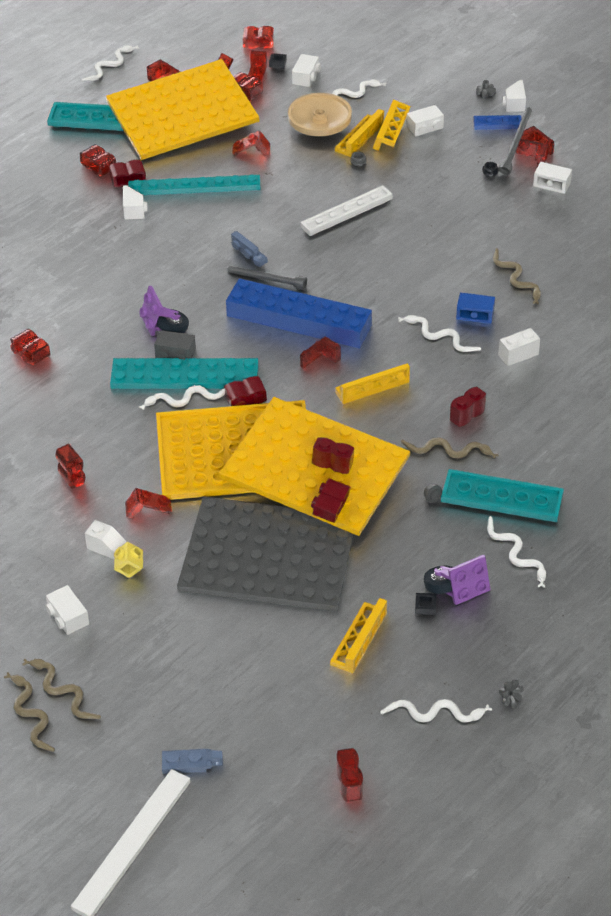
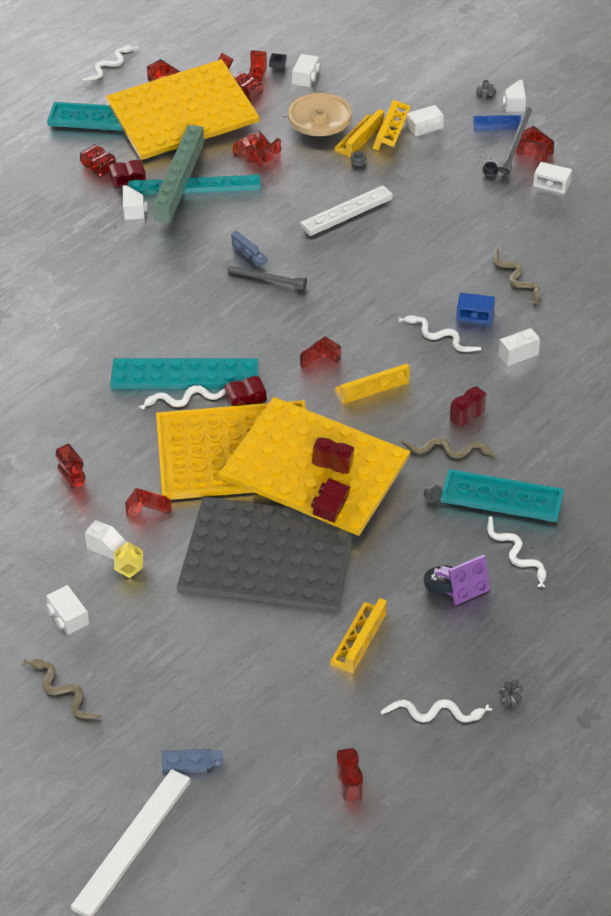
(21, 681): dark tan animal -> none
(30, 347): clear red brick -> none
(161, 318): medium lavender plate -> none
(174, 345): dark grey brick -> none
(178, 174): none -> sand green brick
(258, 37): clear red brick -> none
(262, 157): none -> clear red bracket
(299, 313): blue brick -> none
(374, 83): white animal -> none
(425, 603): black plate -> none

